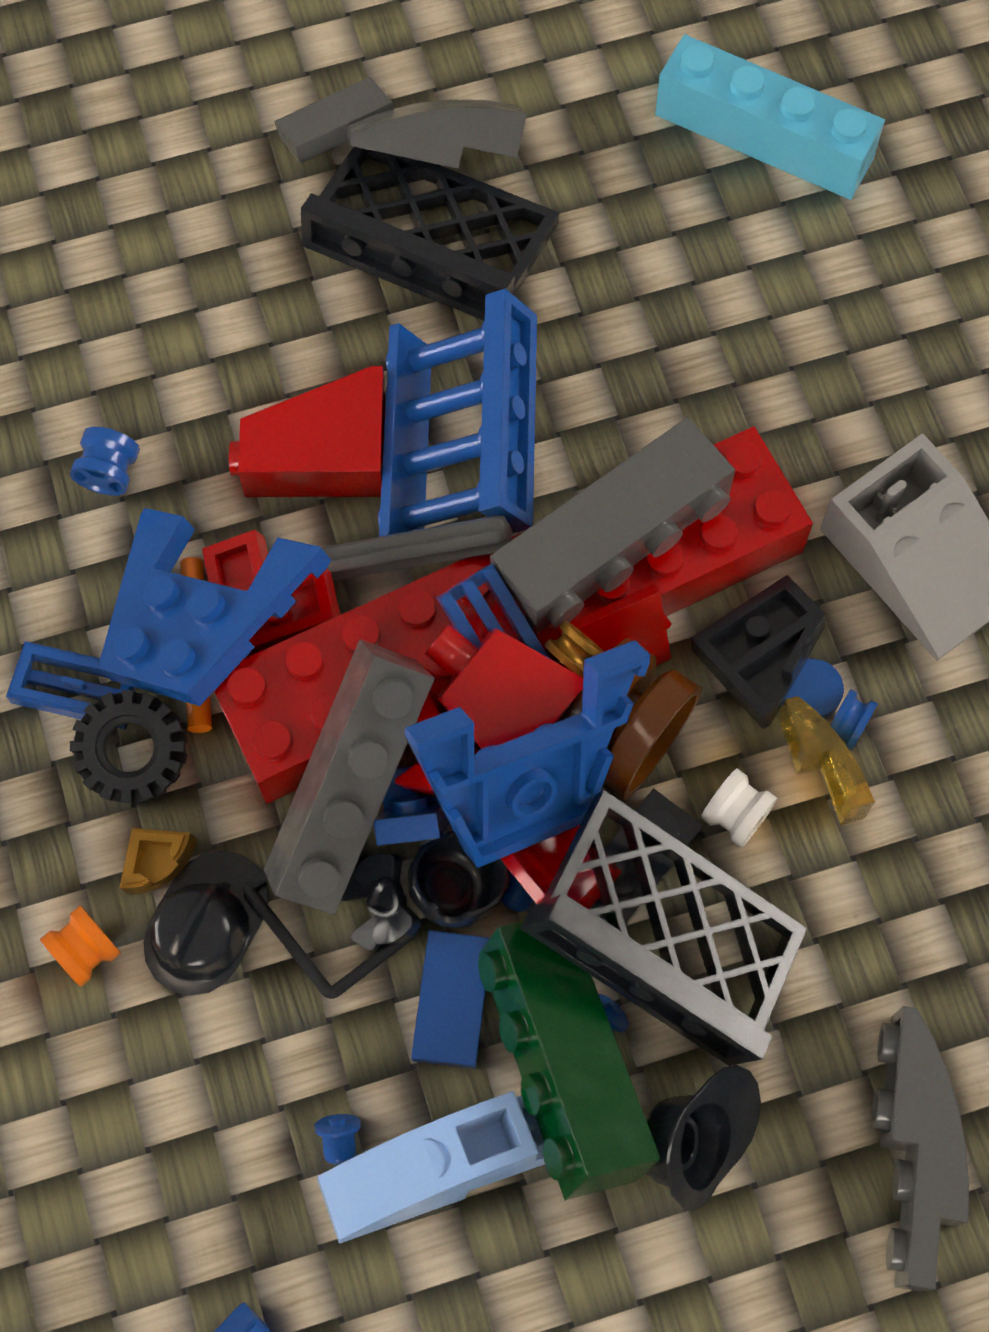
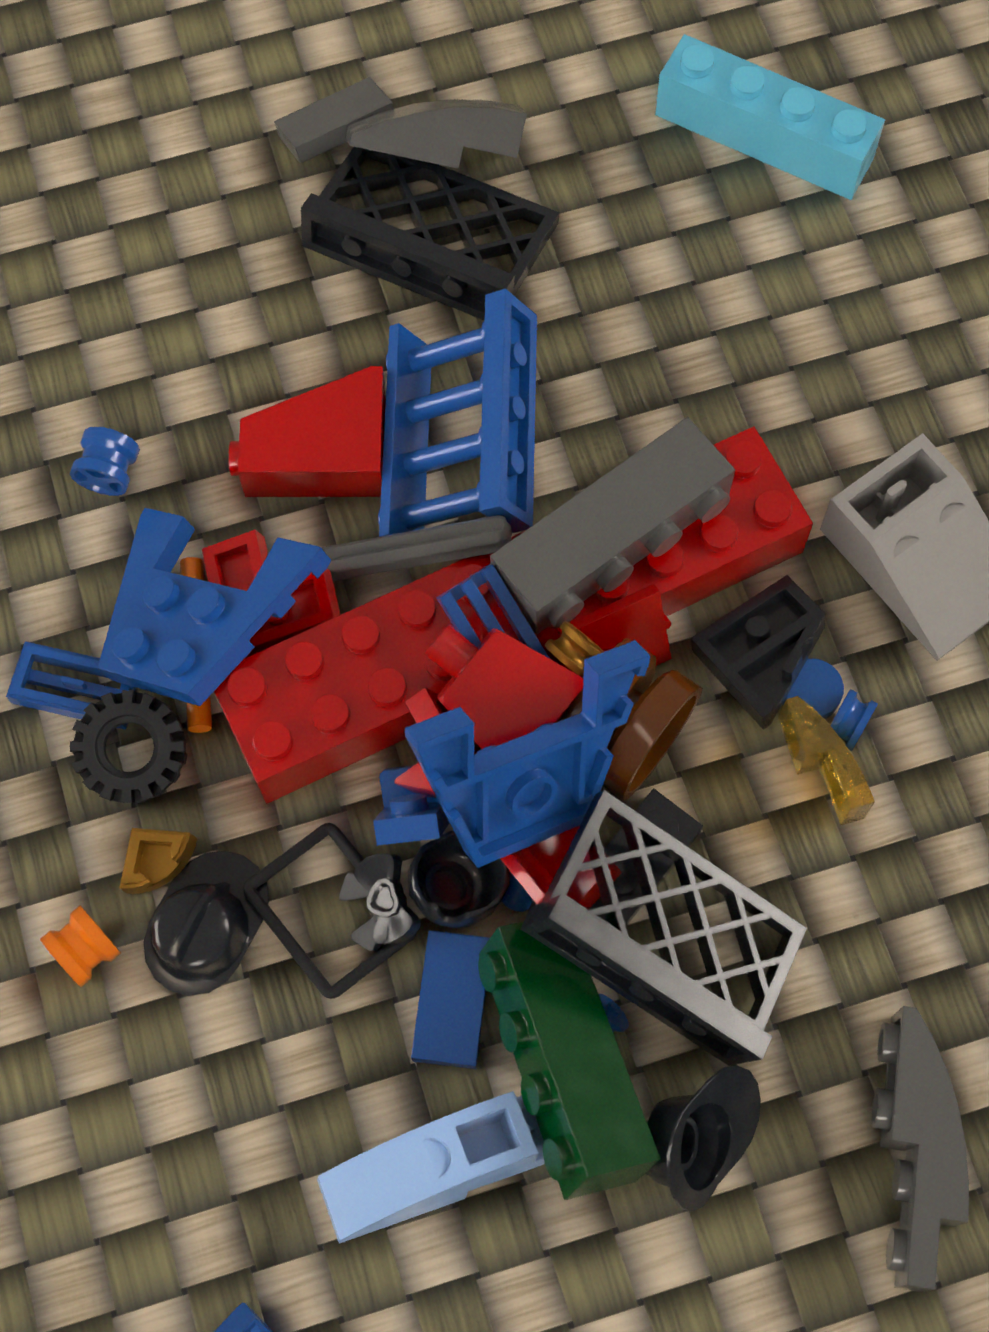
(338, 1137): blue piece -> none
(347, 777): dark grey brick -> none
(739, 807): white wheel -> none

